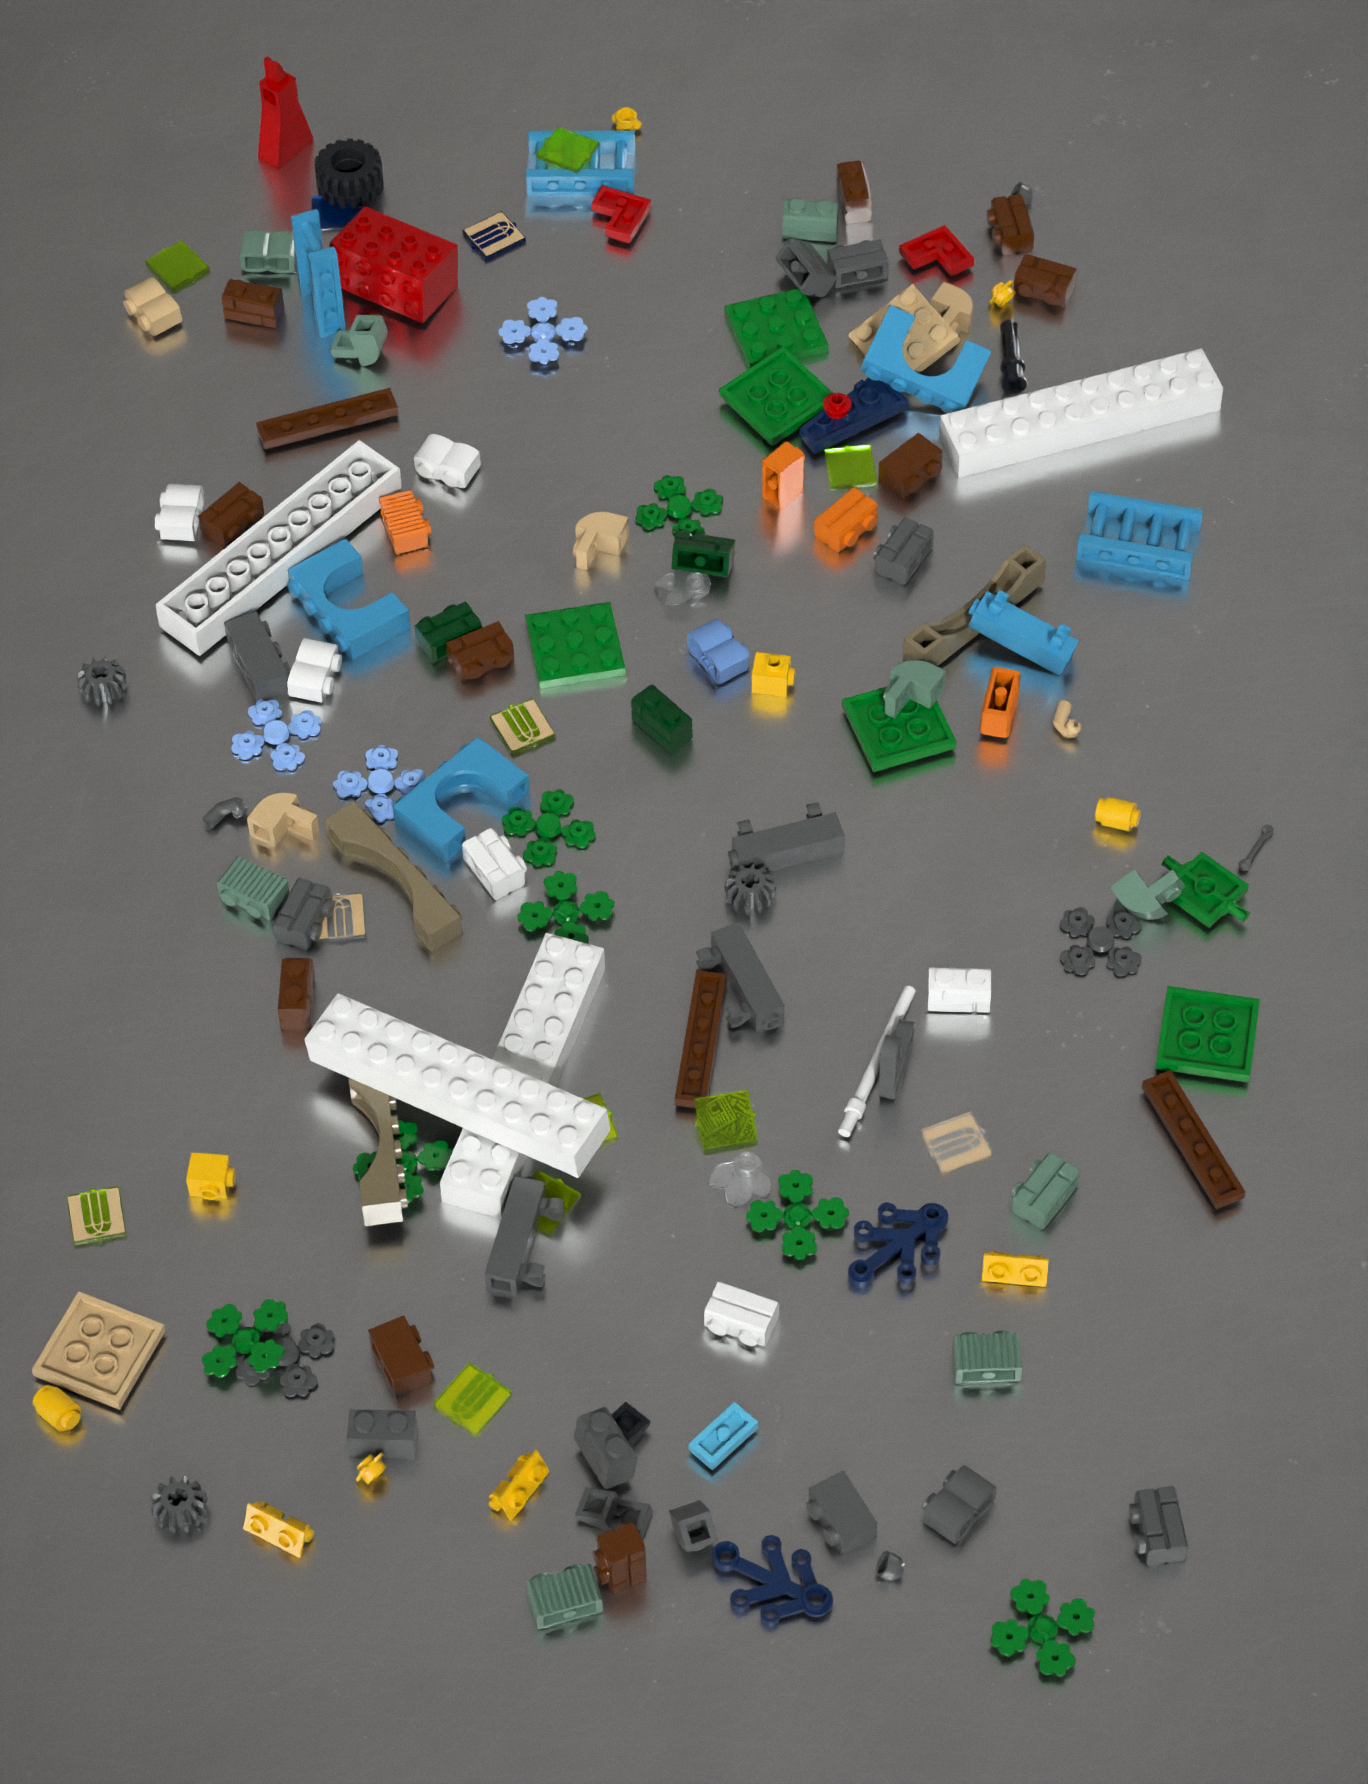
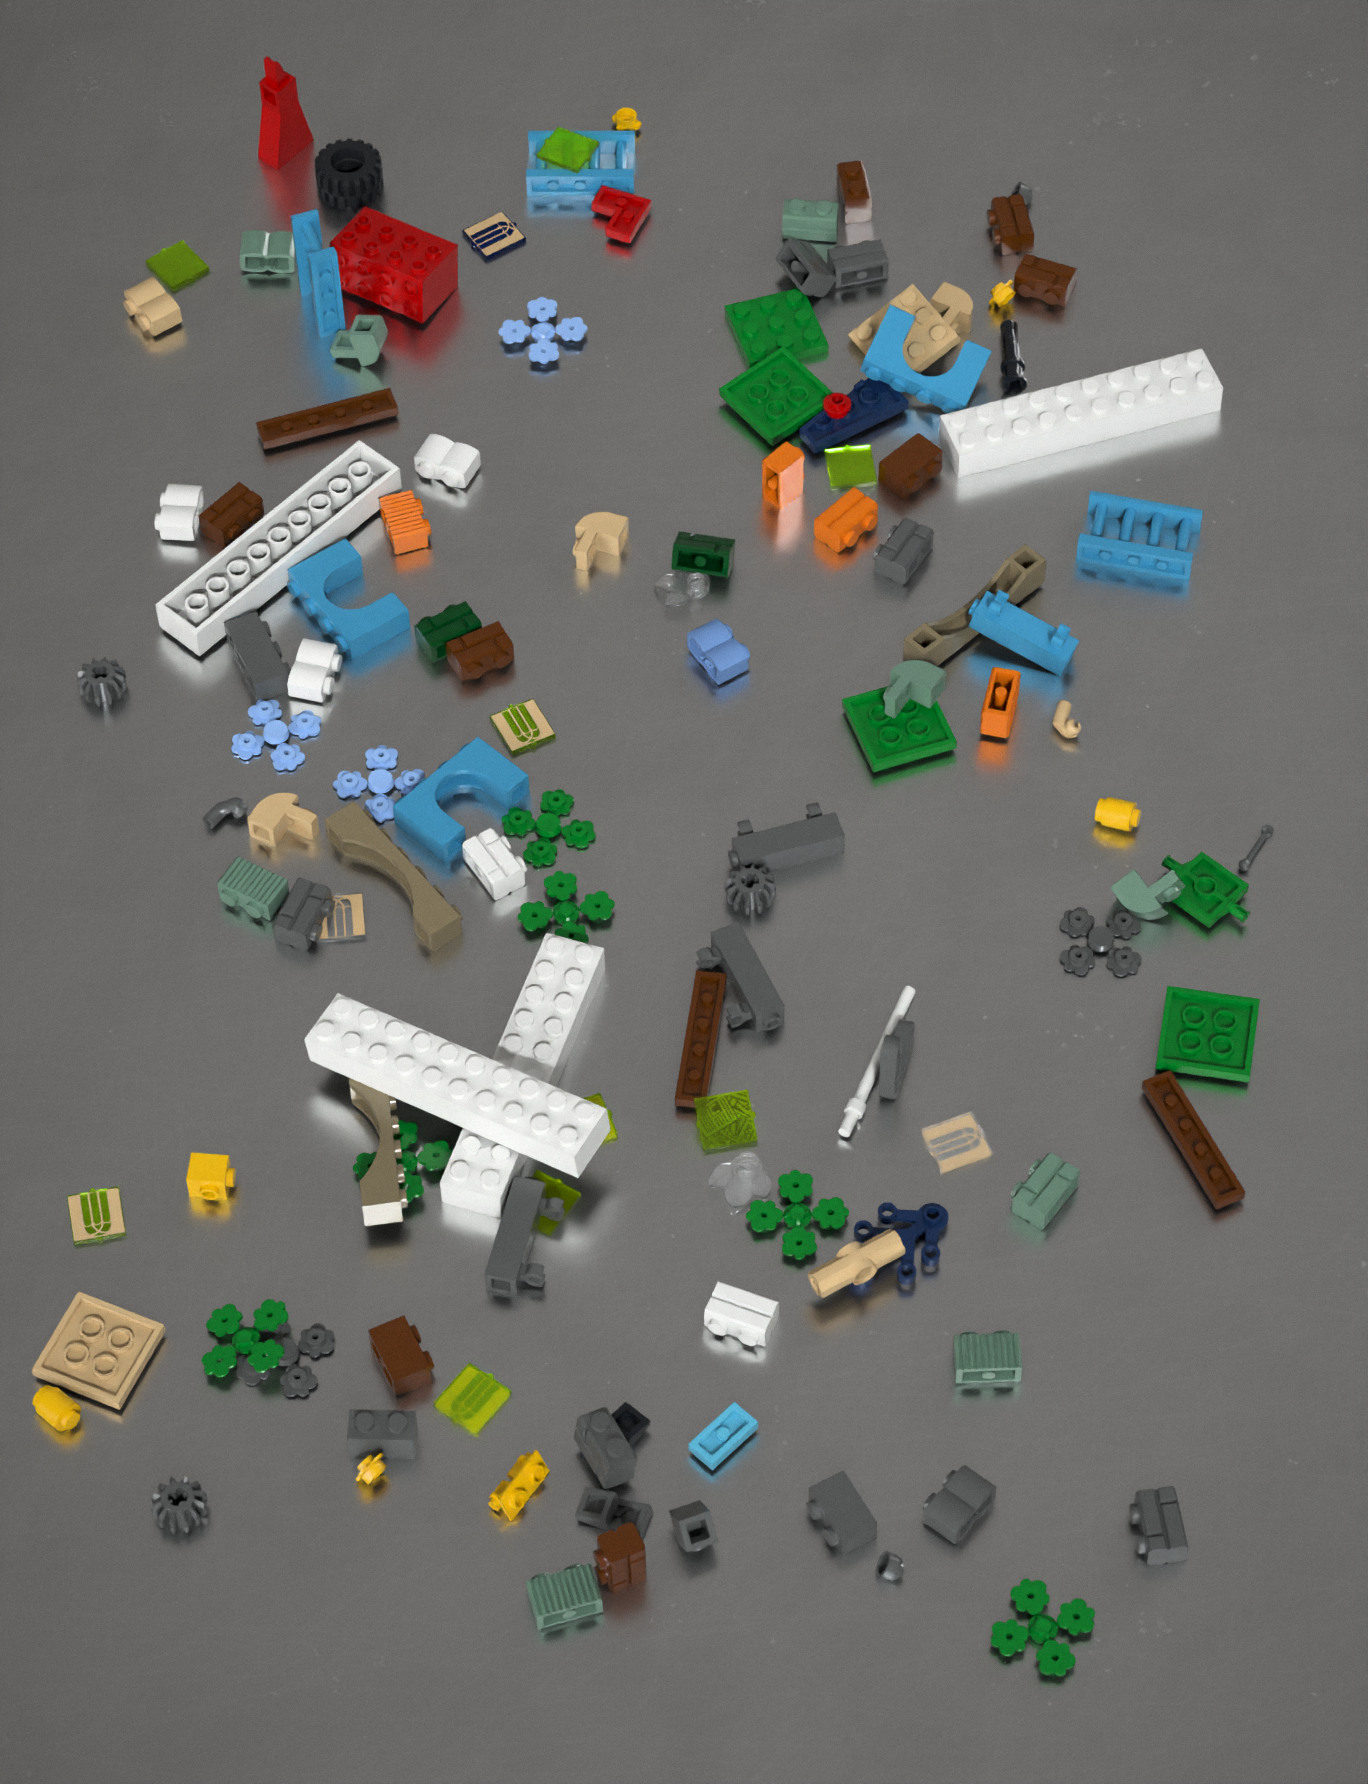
(253, 303): reddish brown brick -> none
(269, 1525): yellow hinge -> none
(296, 994): reddish brown brick -> none
(332, 216): clear blue piece -> none
(575, 645): green plate -> none
(661, 718): dark green brick -> none
(678, 506): green plant -> none
(772, 674): yellow brick -> none
(775, 1582): dark blue plant -> none
(856, 1263): none -> tan piece
(938, 245): red plate -> none
(959, 989): white brick -> none
(1012, 1269): yellow hinge -> none

